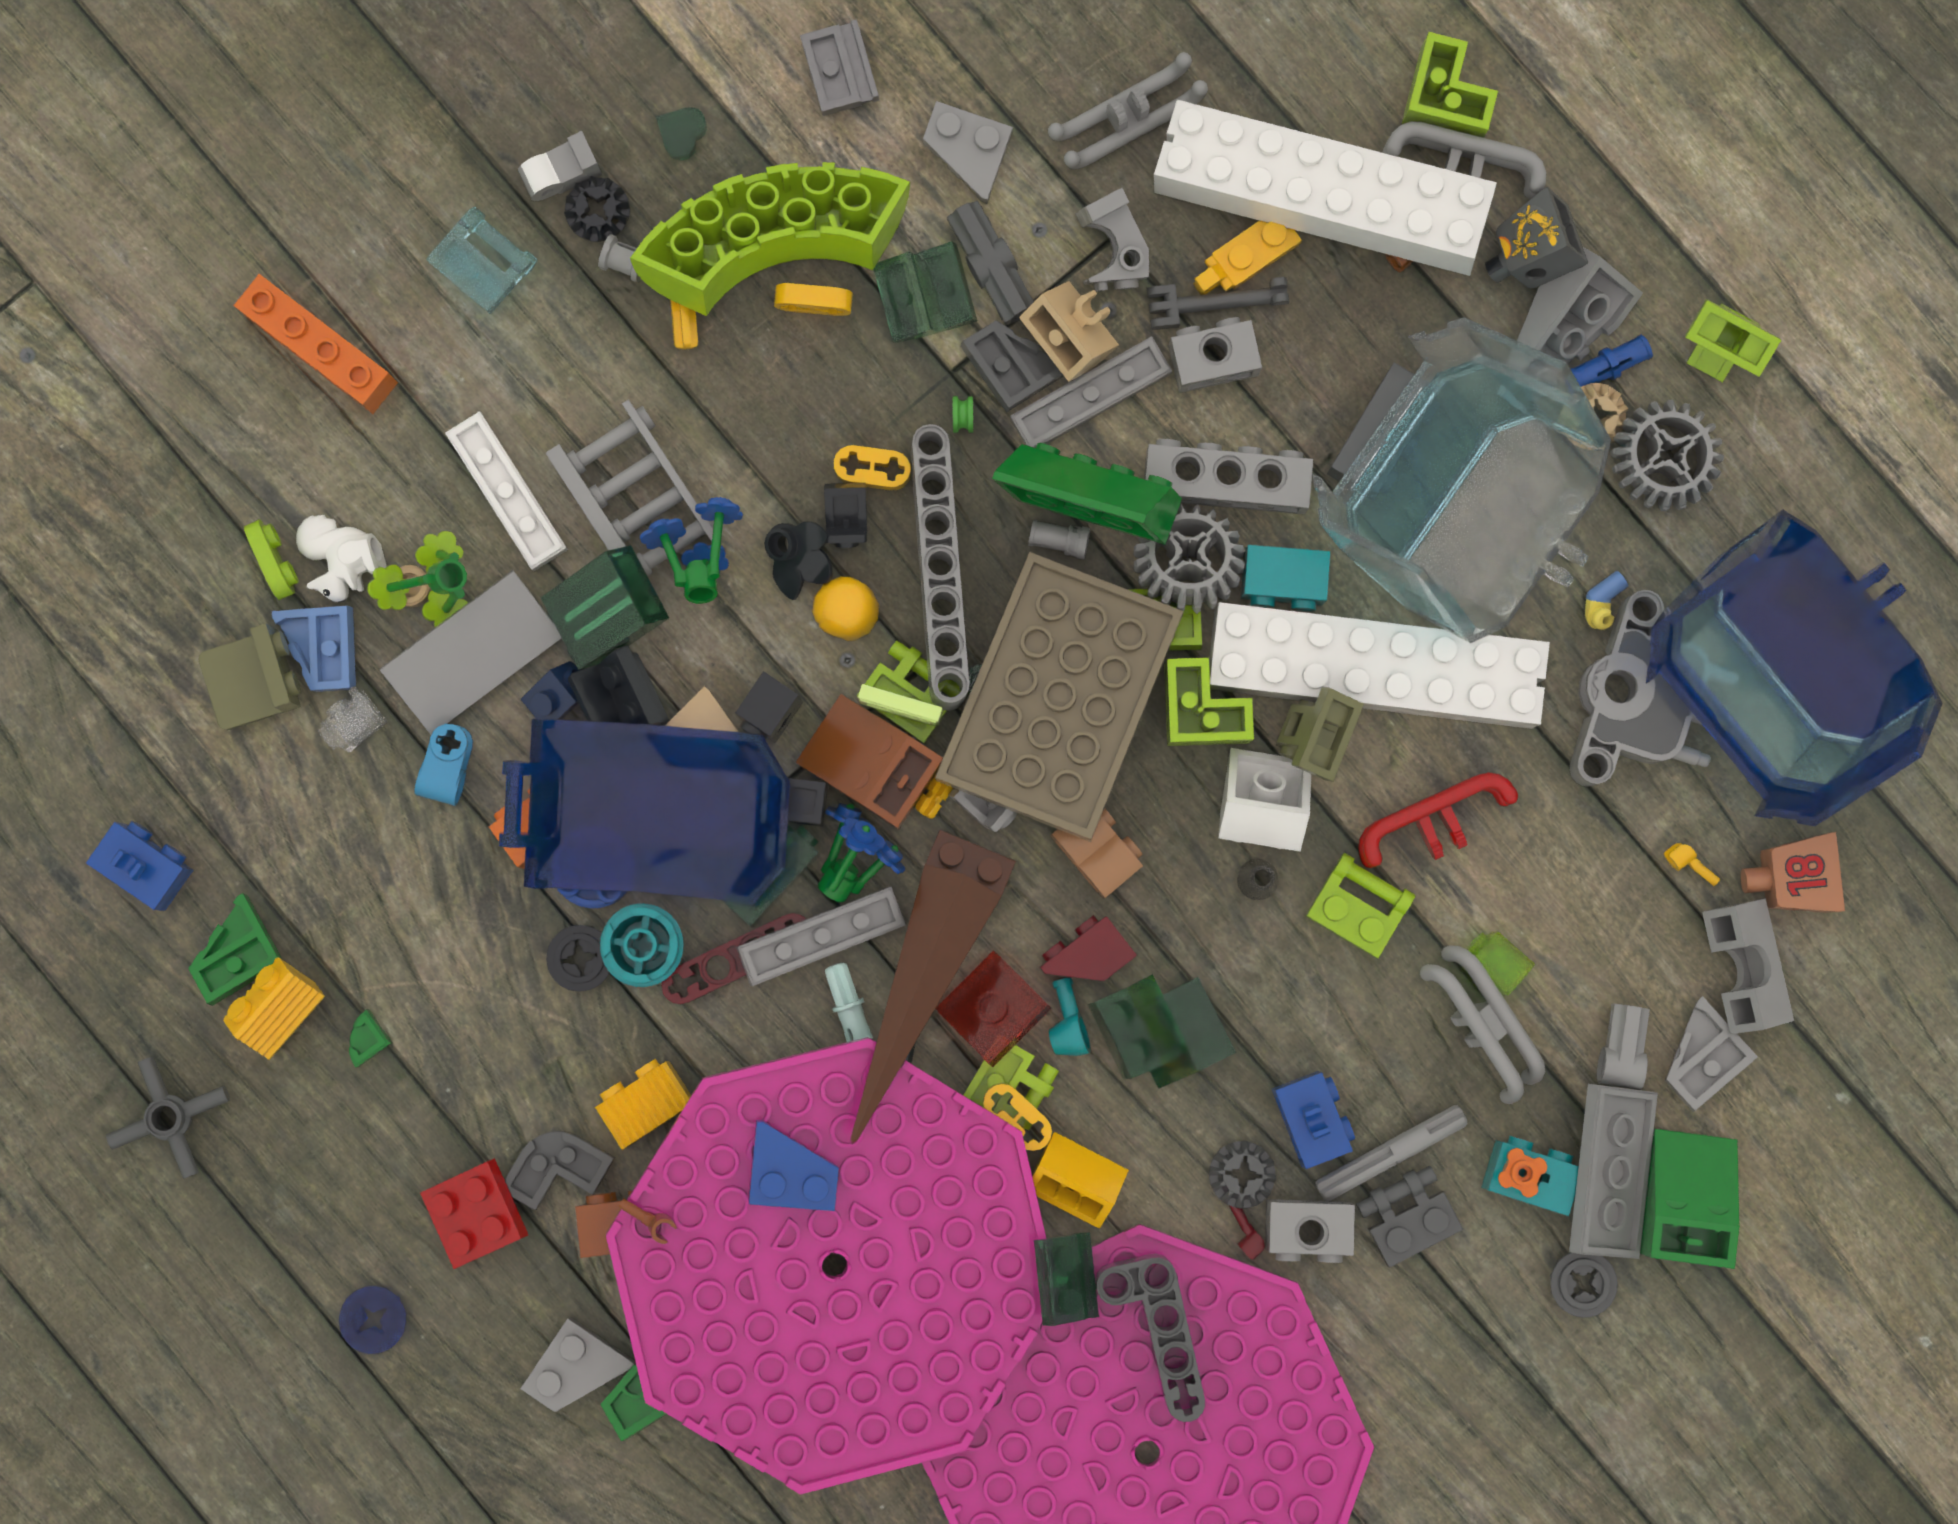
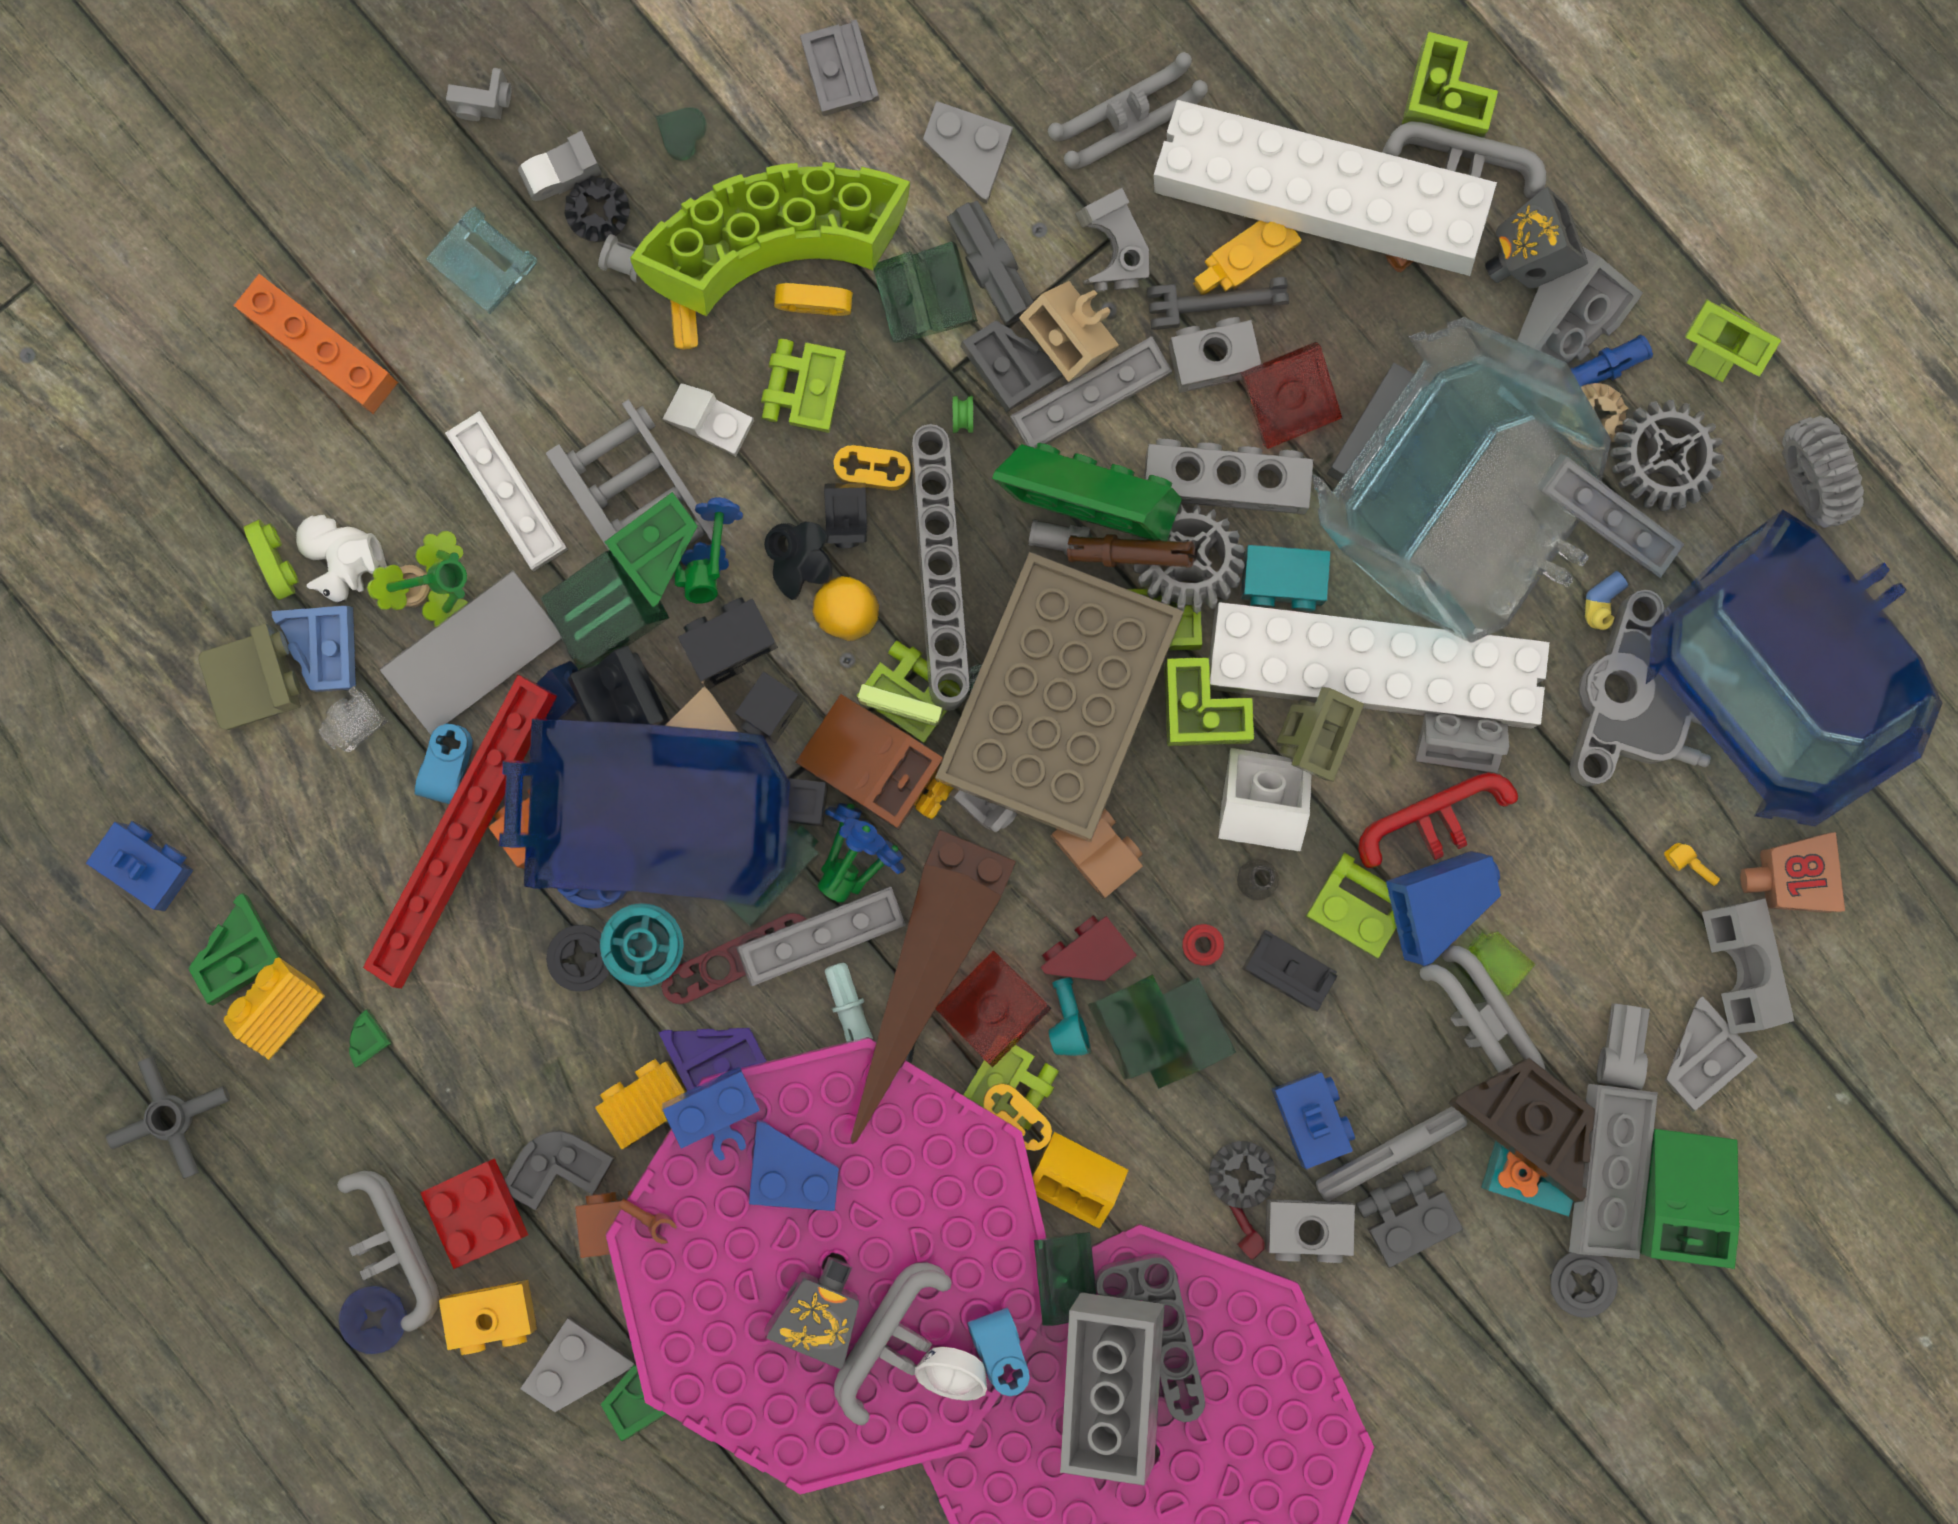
(403, 1242): none -> light grey piece
(457, 834): none -> red plate
(477, 103): none -> light grey bracket
(488, 1316): none -> yellow brick
(654, 545): none -> green wing
(708, 419): none -> white slope
(711, 1052): none -> dark purple wing
(712, 1110): none -> blue brick
(726, 642): none -> black brick
(816, 385): none -> lime plate
(817, 1315): none -> dark grey torso
(879, 1331): none -> light grey piece
(952, 1374): none -> white hat
(999, 1345): none -> dark azure piece
(1112, 1388): none -> light grey brick
(1130, 551): none -> reddish brown pin
(1212, 935): none -> red plate
(1290, 971): none -> black hinge
(1291, 395): none -> clear red tile
(1441, 903): none -> blue slope
(1462, 742): none -> light grey bracket
(1535, 1122): none -> dark brown wing
(1610, 515): none -> light grey tile
(1823, 471): none -> light grey gear

